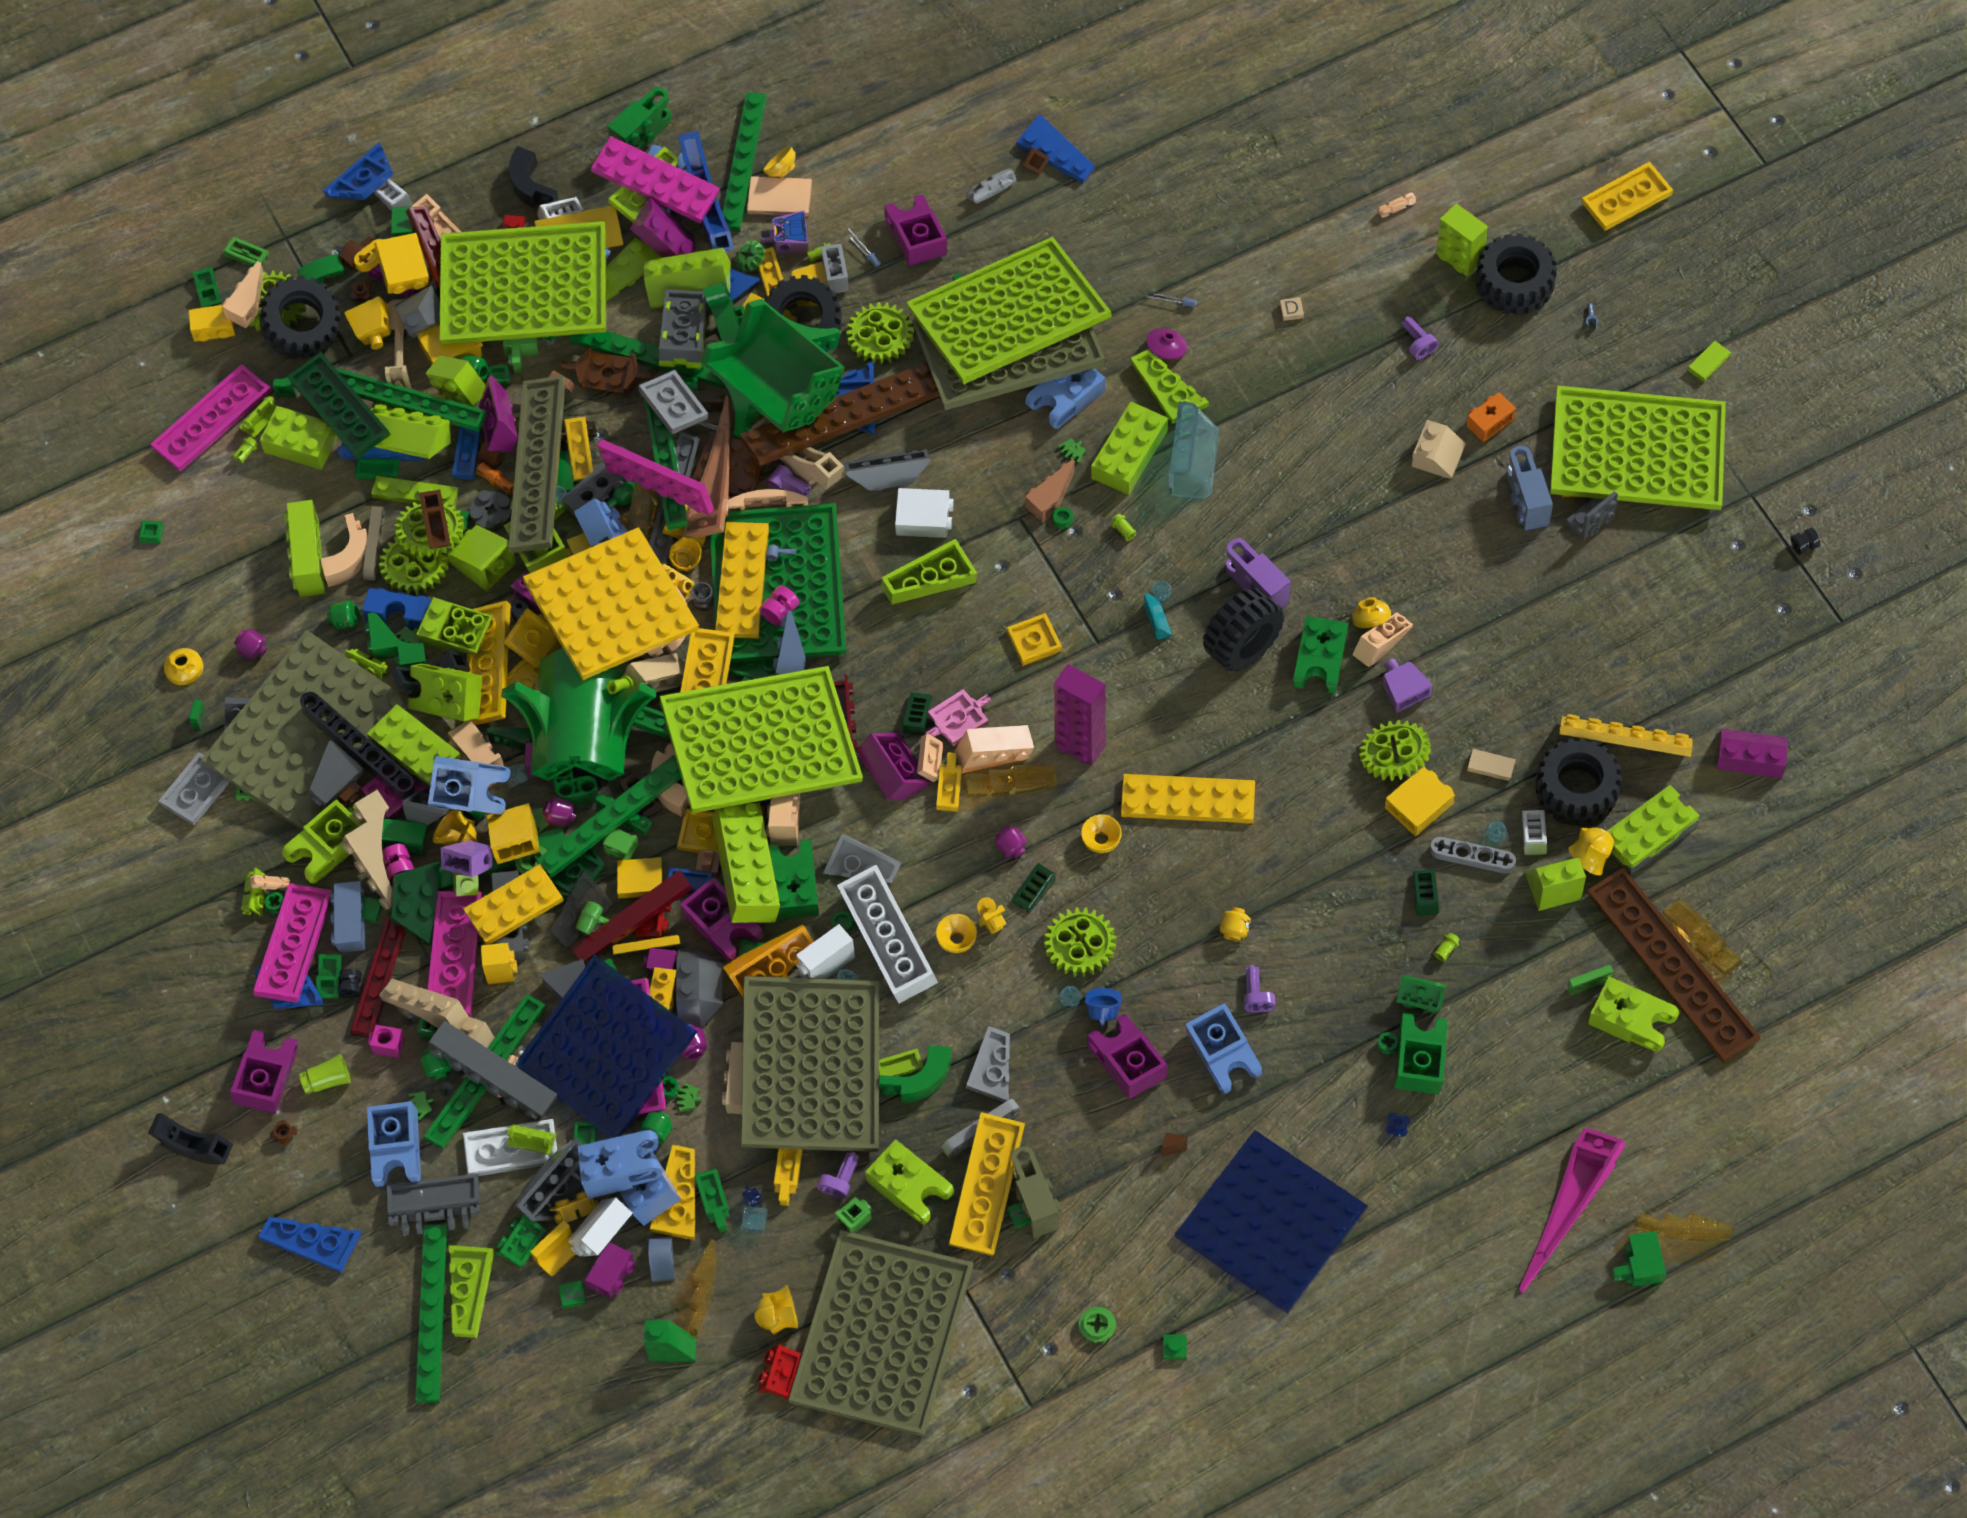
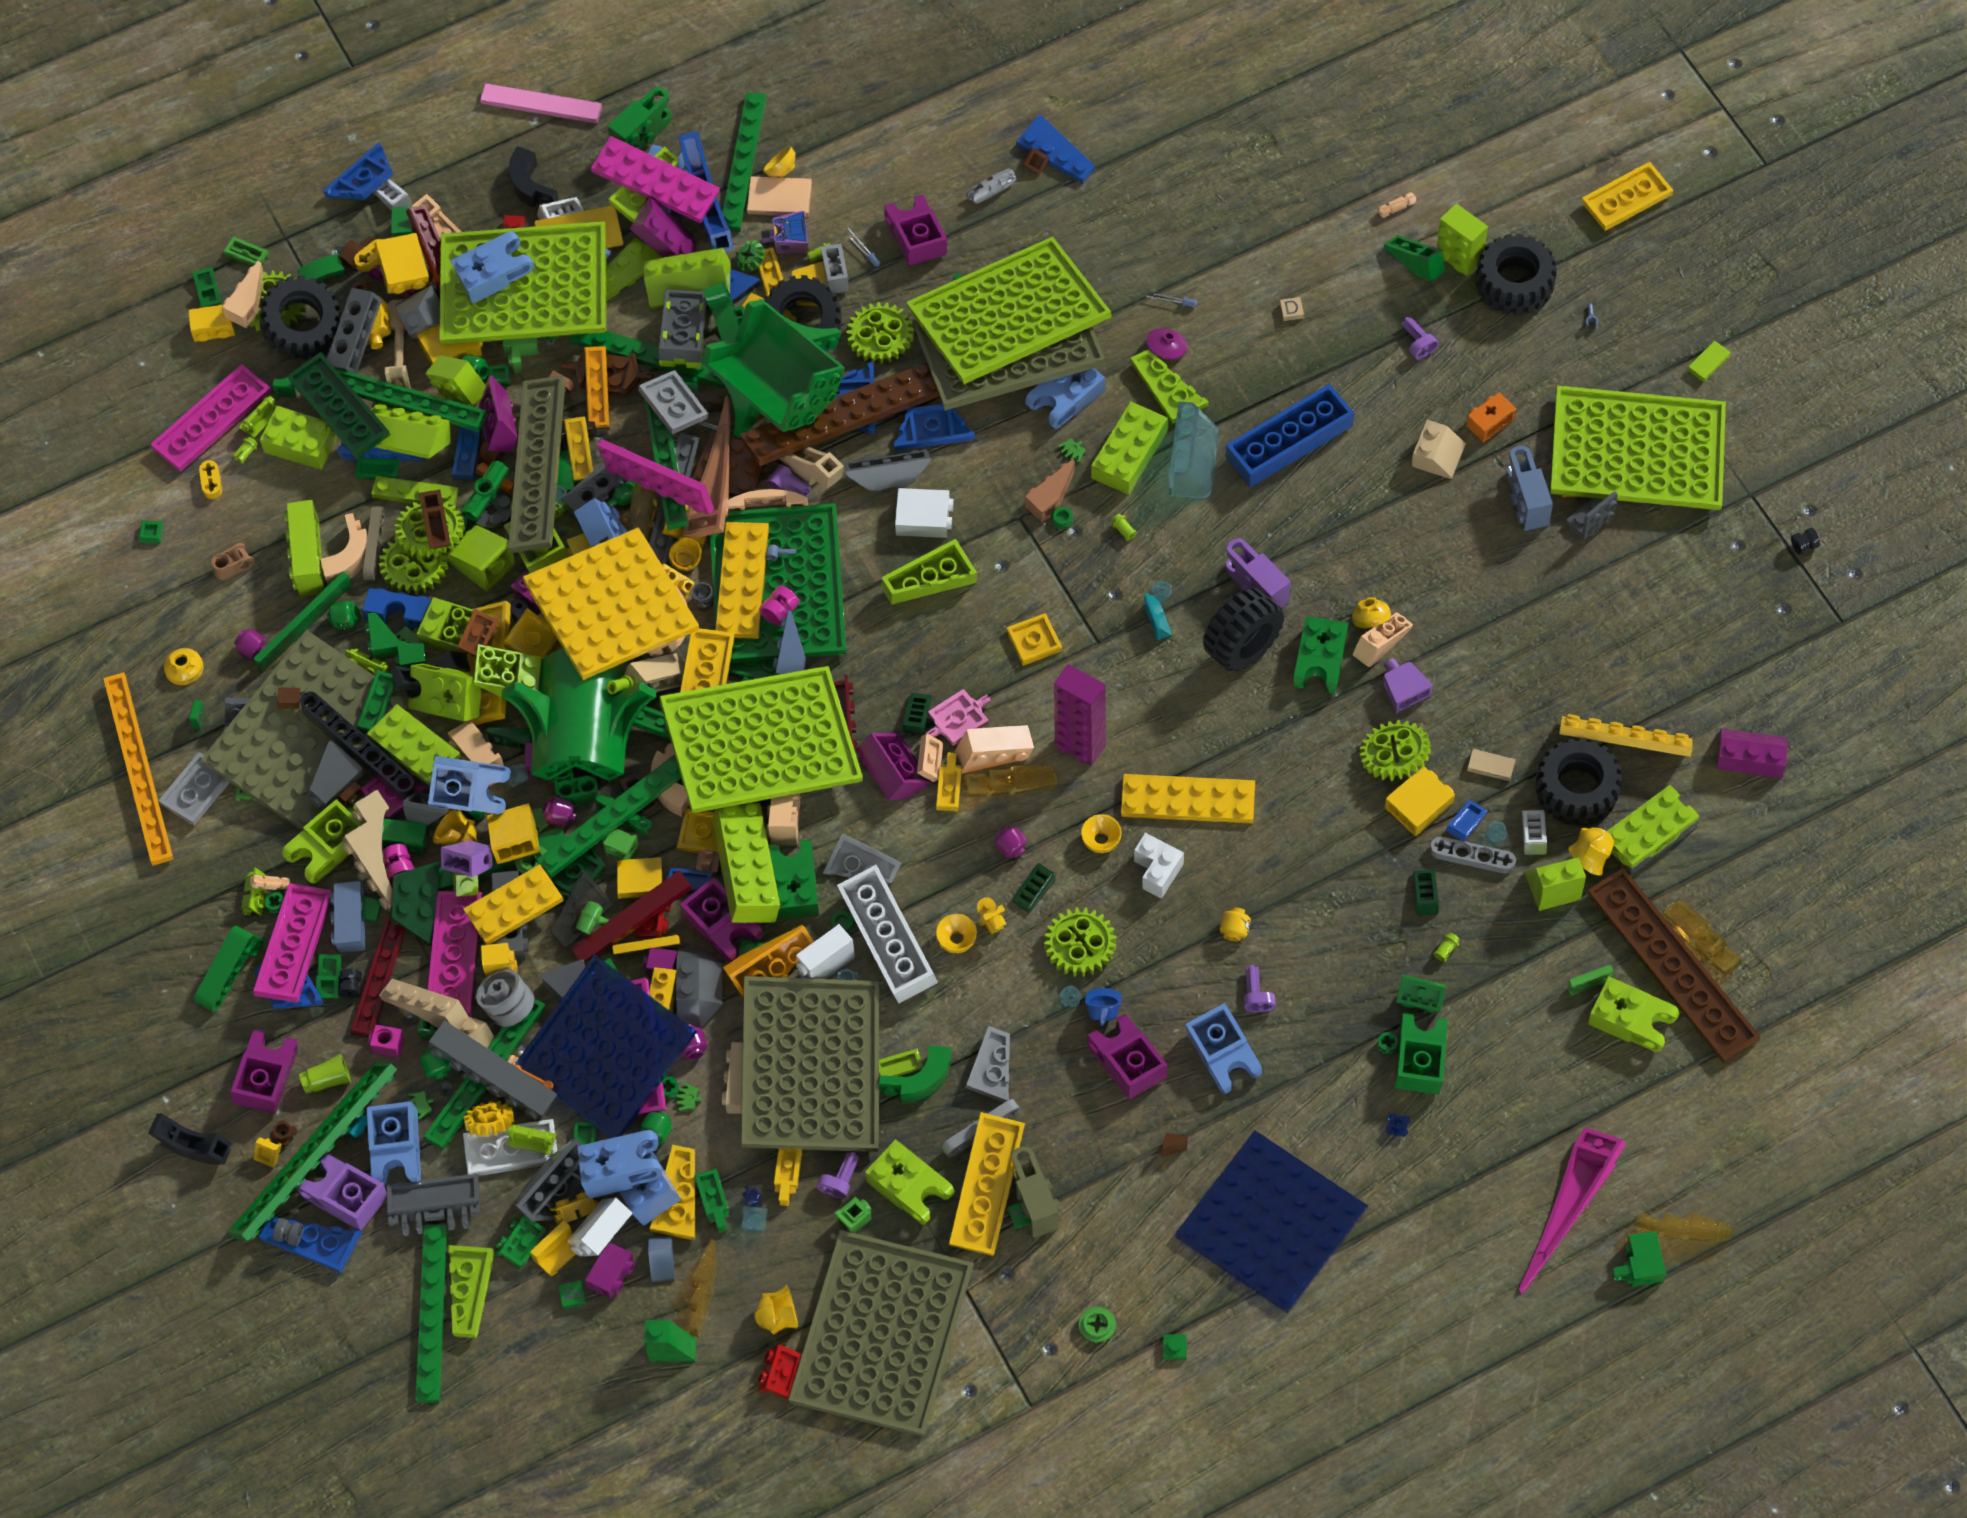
(138, 769): none -> light orange plate
(207, 480): none -> yellow beam
(226, 967): none -> green beam
(232, 561): none -> medium nougat piece
(266, 1152): none -> yellow tile
(288, 698): none -> reddish brown slope
(288, 1231): none -> dark grey wheel
(302, 622): none -> green tile
(308, 1155): none -> green plate
(344, 1192): none -> medium lavender brick
(354, 330): none -> dark grey brick
(357, 1126): none -> teal plate
(376, 701): none -> green tile
(477, 631): none -> dark orange bracket
(479, 500): none -> green piece
(488, 1119): none -> yellow gear
(491, 266): none -> medium blue brick
(500, 668): none -> lime slope
(505, 997): none -> light grey wheel
(541, 103): none -> bright pink tile
(548, 1084): none -> orange hinge
(597, 386): none -> light orange tile
(931, 427): none -> blue wing
(1161, 861): none -> white brick
(1289, 435): none -> blue brick
(1417, 257): none -> green slope
(1466, 820): none -> blue tile

